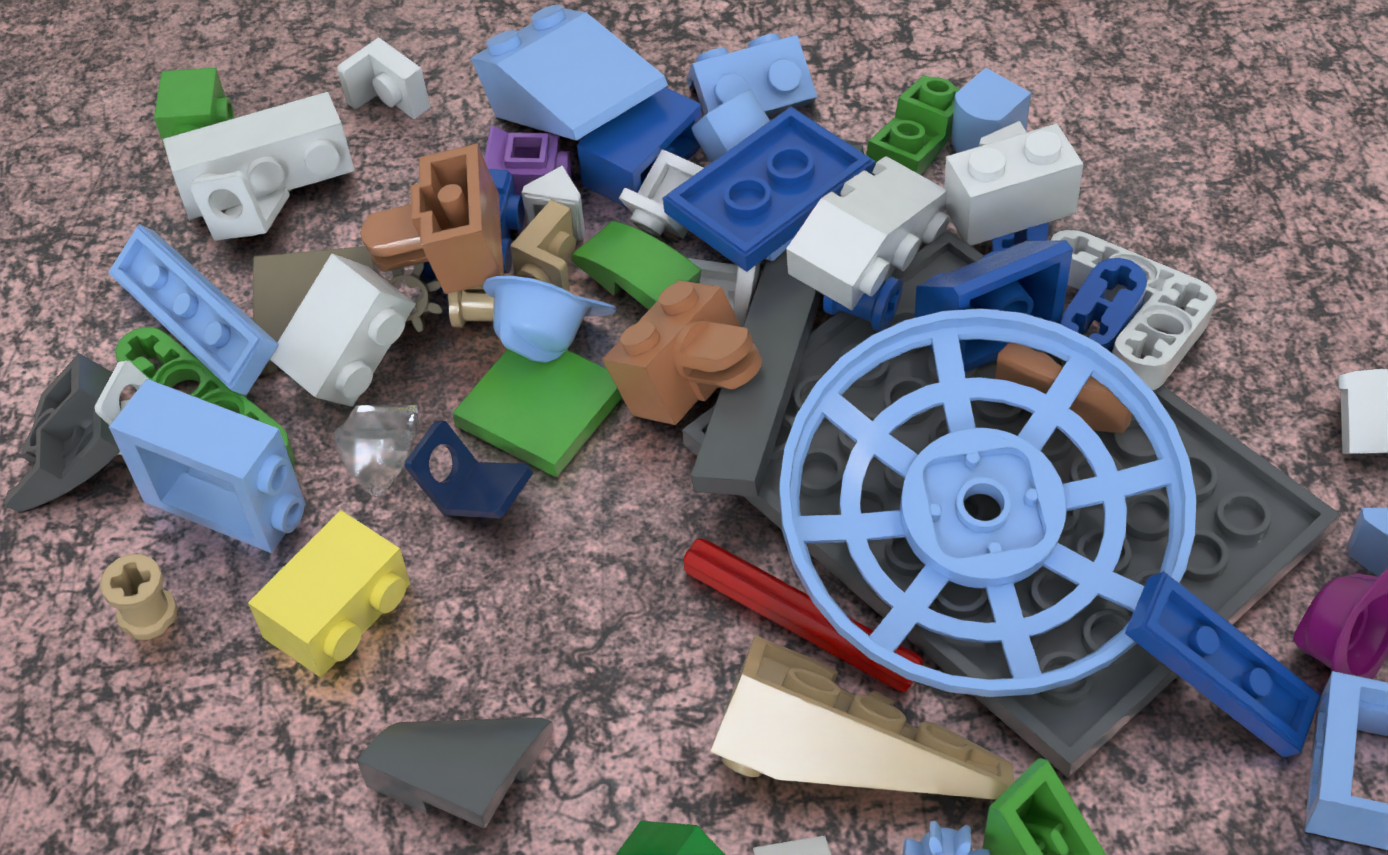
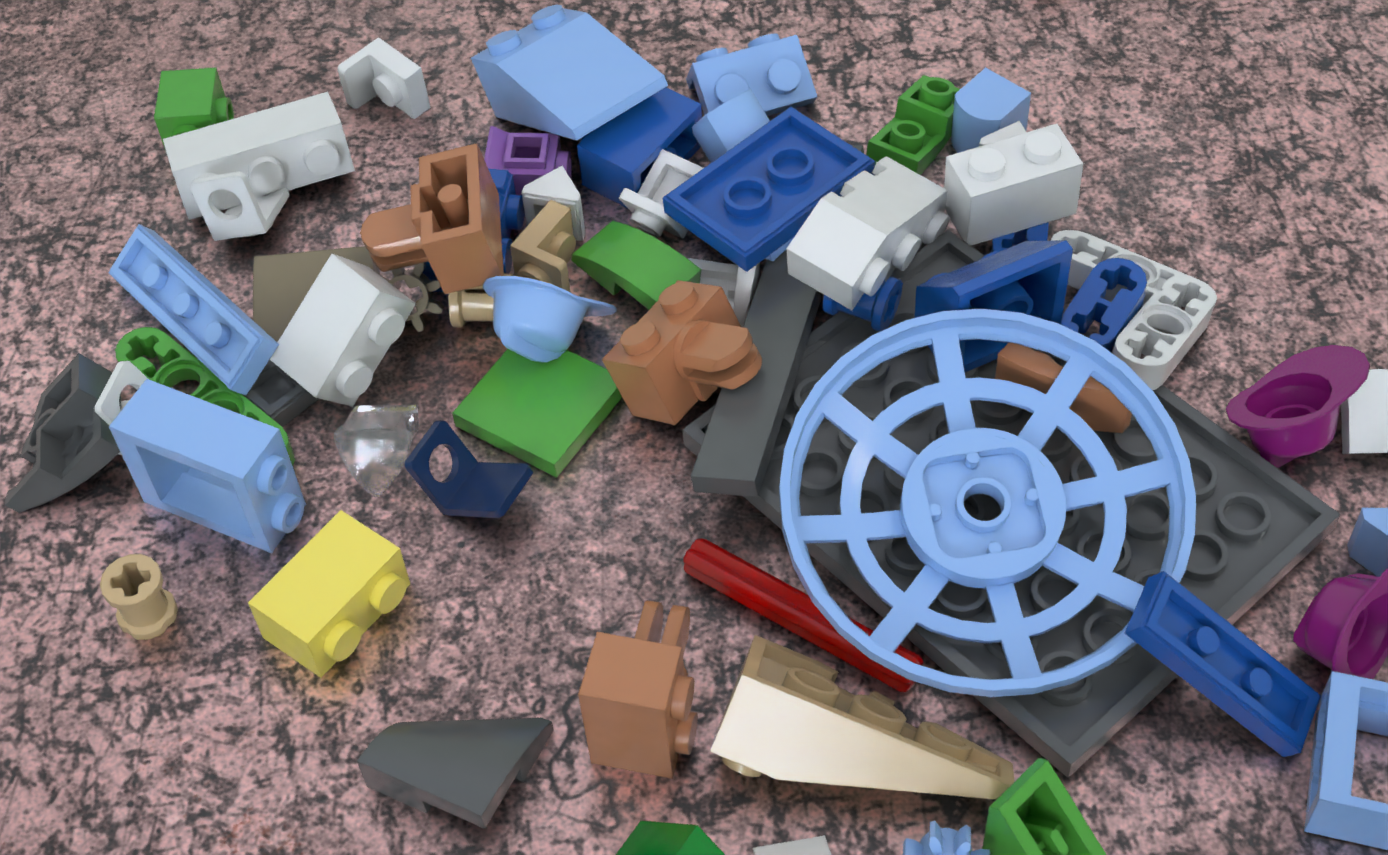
(279, 395): none -> dark grey tile
(640, 695): none -> nougat brick
(1299, 401): none -> magenta piece

